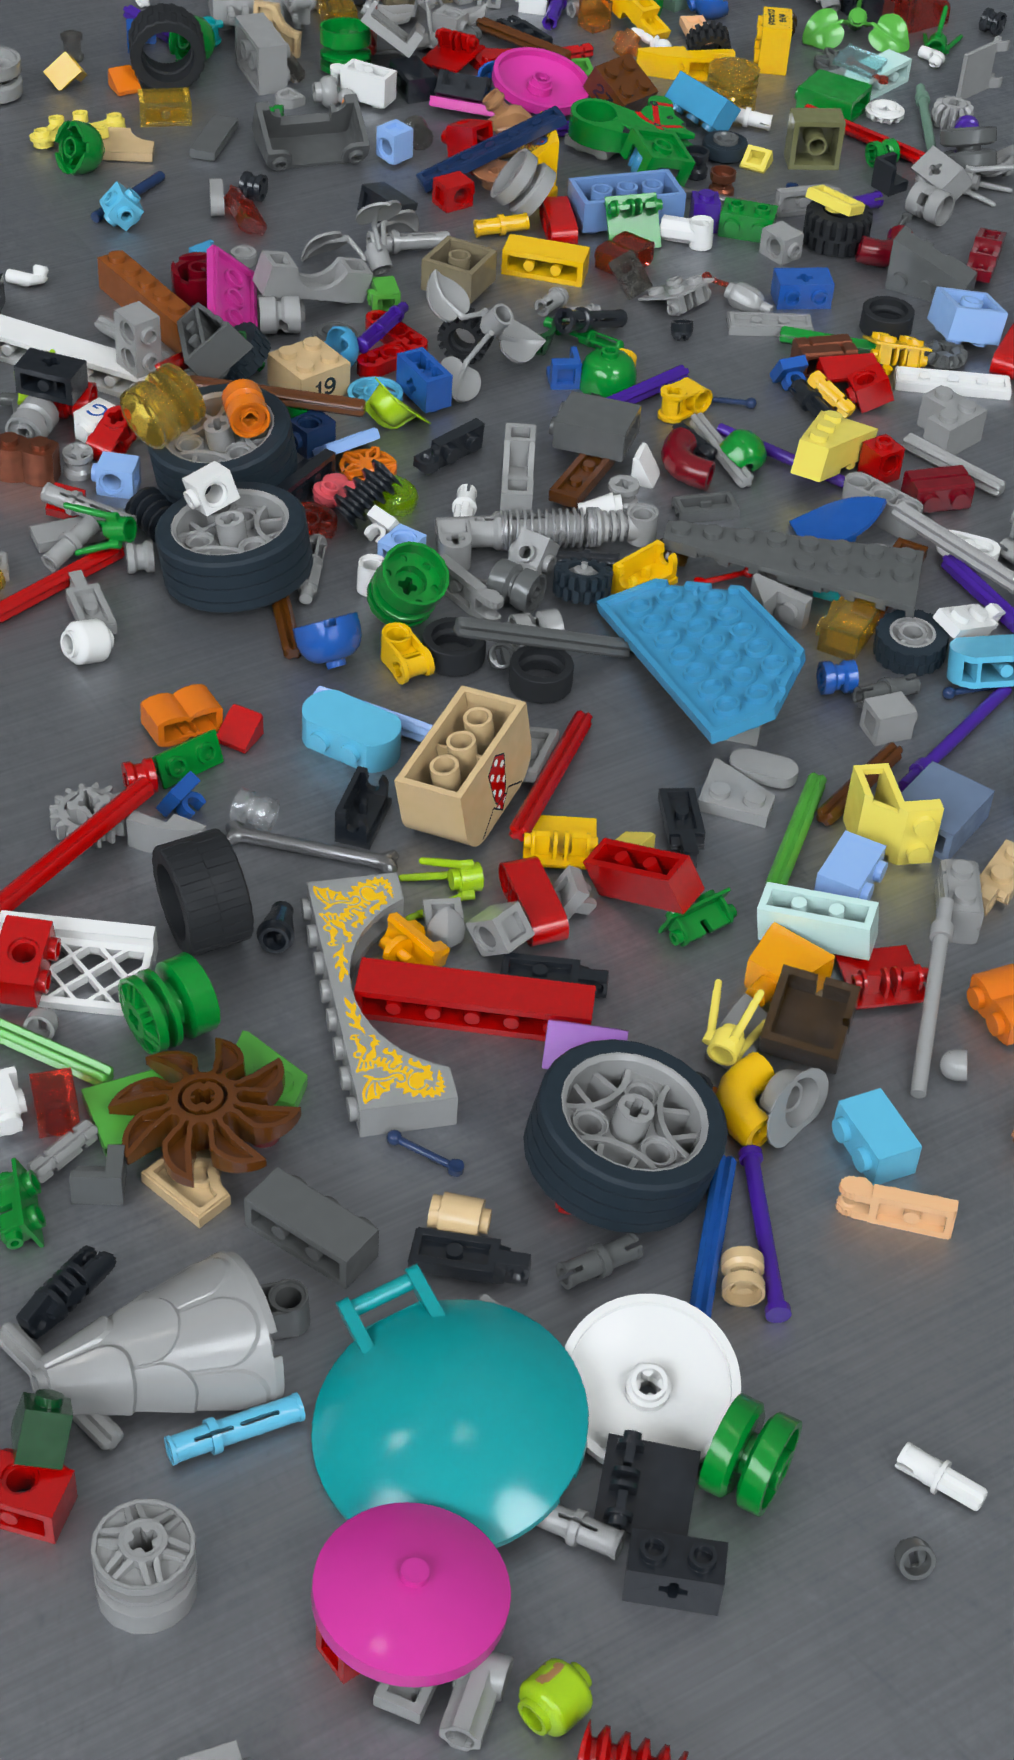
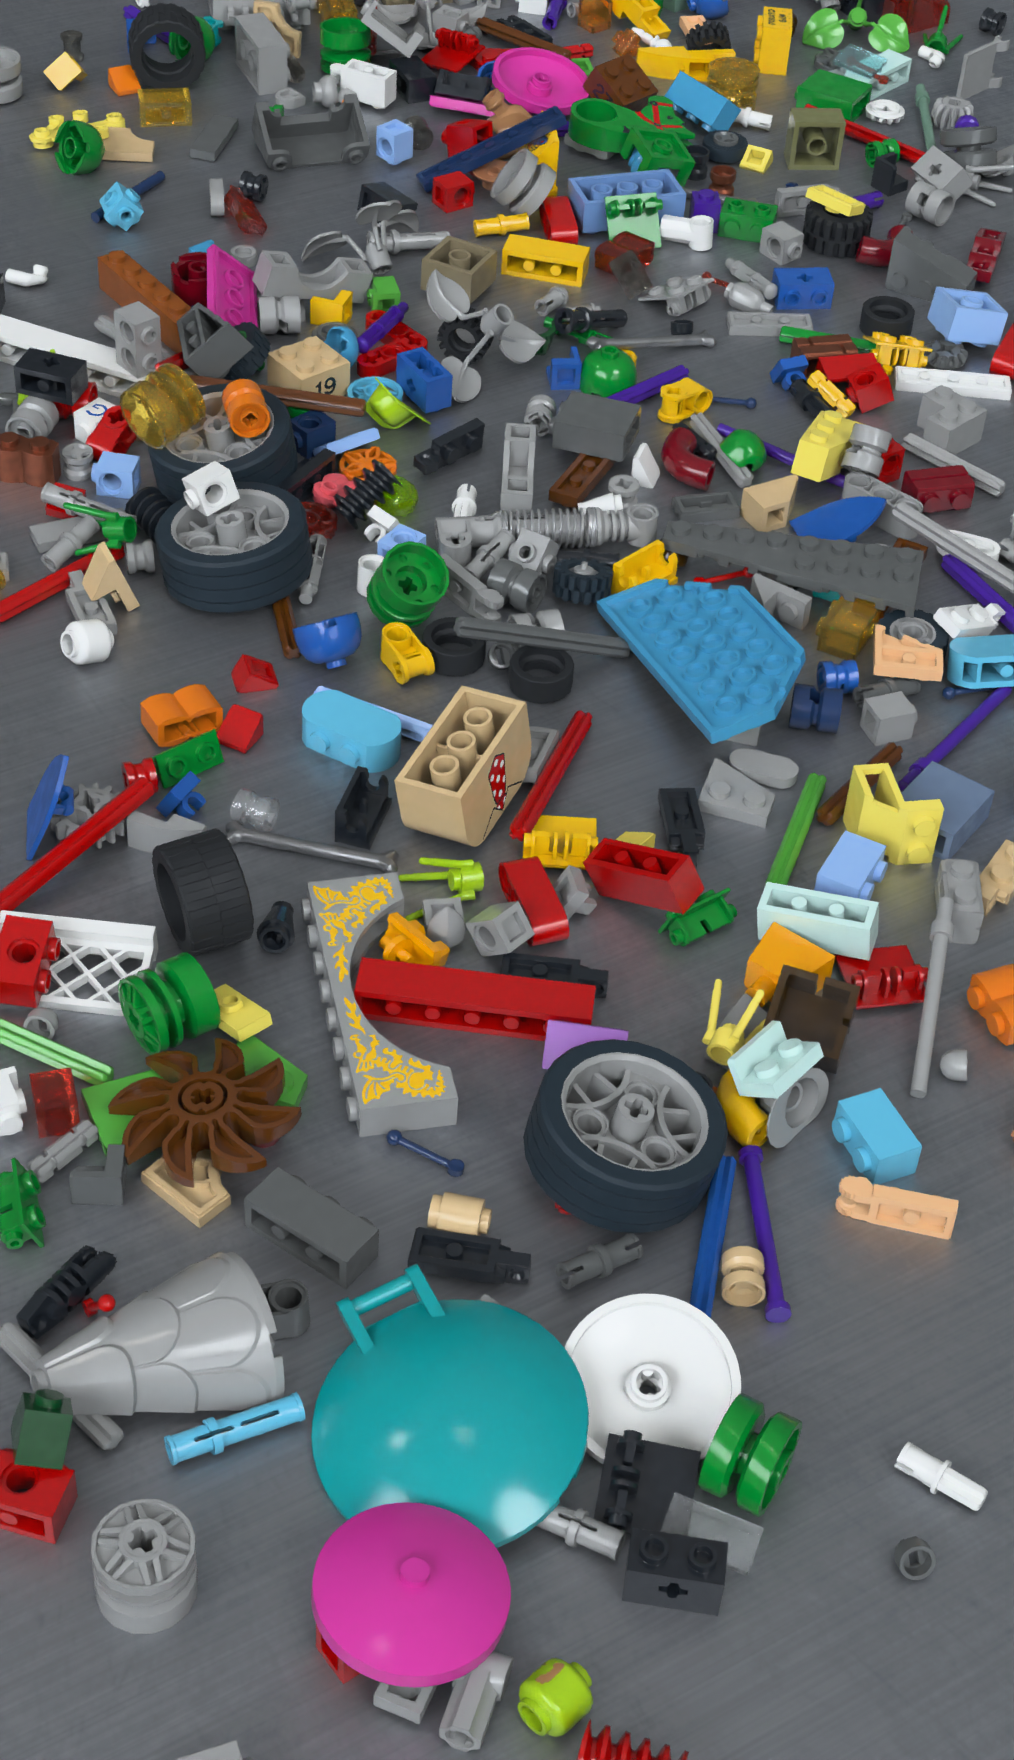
(45, 803): none -> blue shield
(105, 1303): none -> red hinge
(106, 577): none -> tan slope
(240, 1015): none -> light yellow plate
(253, 675): none -> red slope
(328, 310): none -> yellow panel
(489, 554): none -> light grey pin
(540, 412): none -> light grey wheel
(701, 339): none -> flat silver piece
(702, 1521): none -> clear tile
(751, 277): none -> light grey piece
(769, 503): none -> tan slope
(771, 1062): none -> light aqua bracket
(816, 708): none -> dark blue wheel
(866, 450): none -> light grey wheel
(905, 657): none -> light nougat wing

